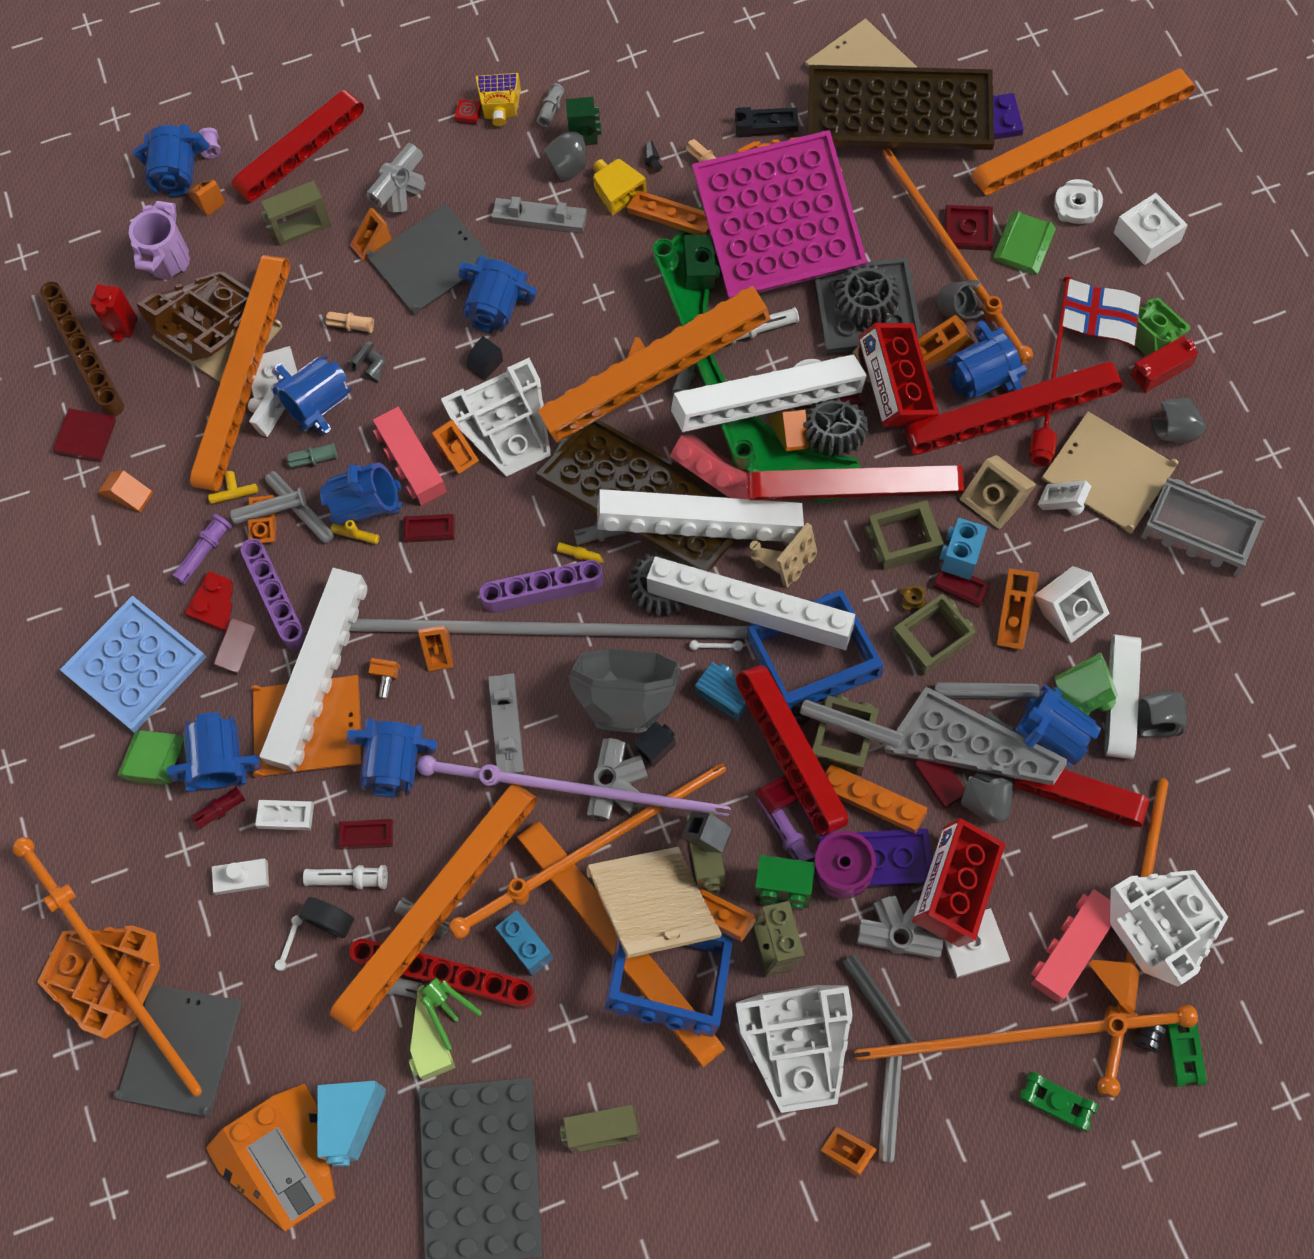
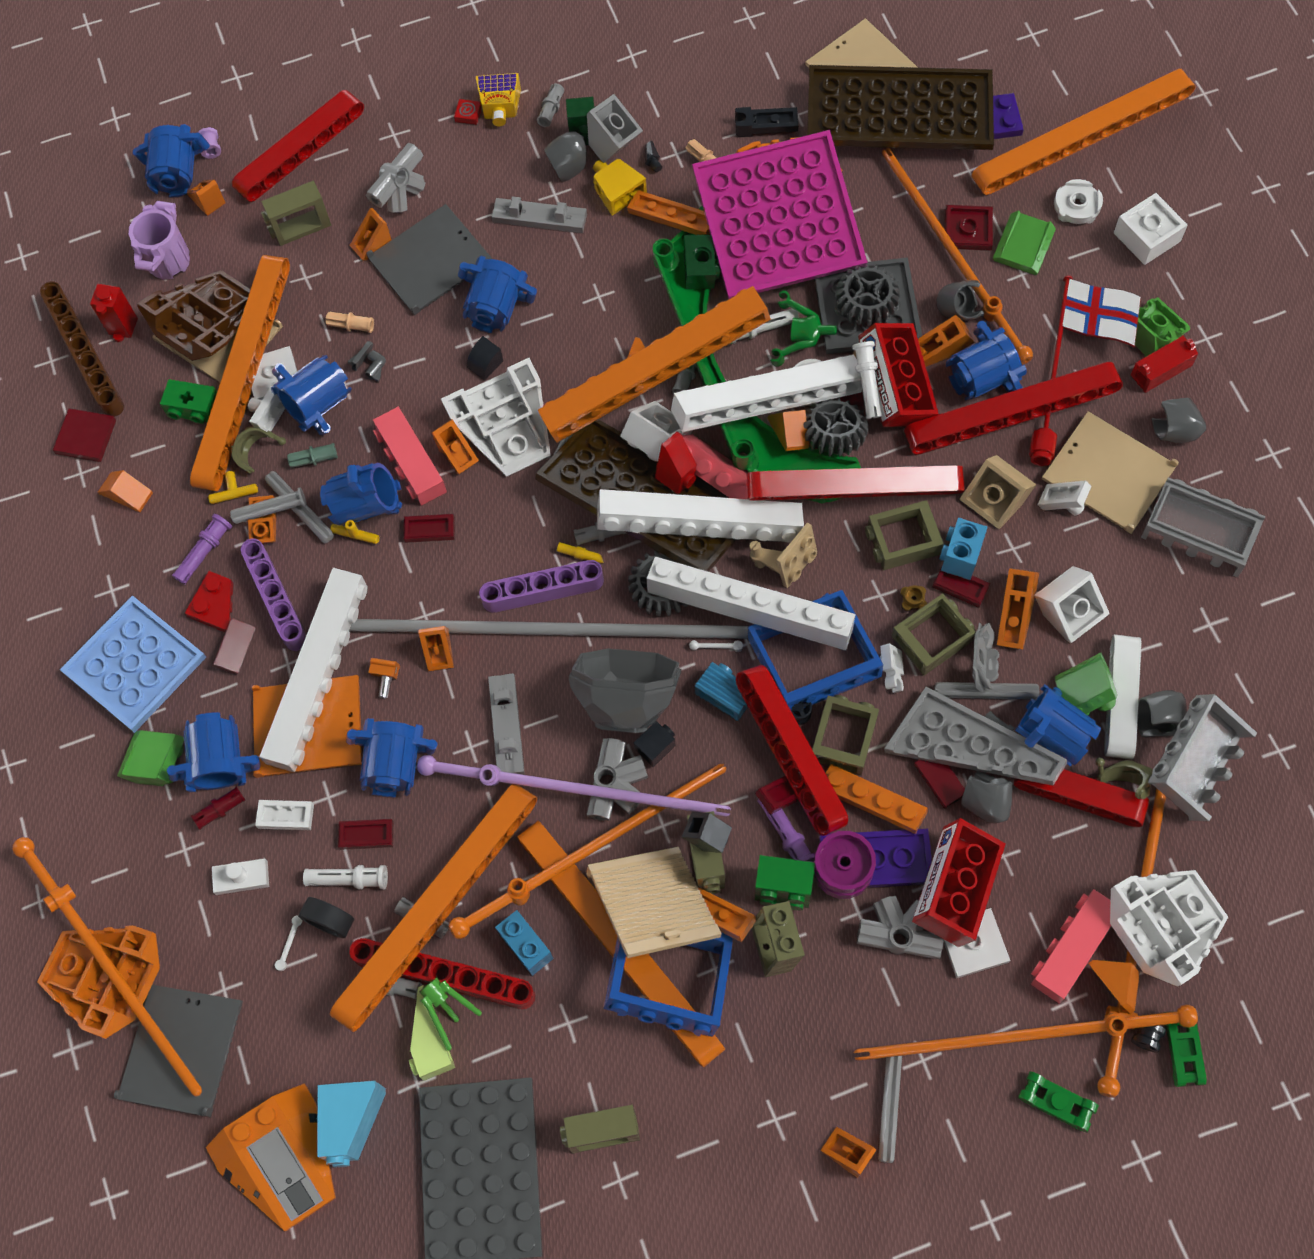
(188, 401): none -> green brick
(245, 441): none -> olive helmet
(610, 128): none -> light grey slope
(650, 428): none -> white brick
(676, 464): none -> red slope
(799, 1042): white wedge -> none
(803, 330): none -> green piece
(851, 723): light grey axle -> none
(866, 367): none -> white pin
(877, 1000): dark grey axle -> none
(893, 666): none -> white plate
(986, 669): none -> light grey piece
(1127, 771): none -> olive helmet
(1198, 755): none -> light grey window

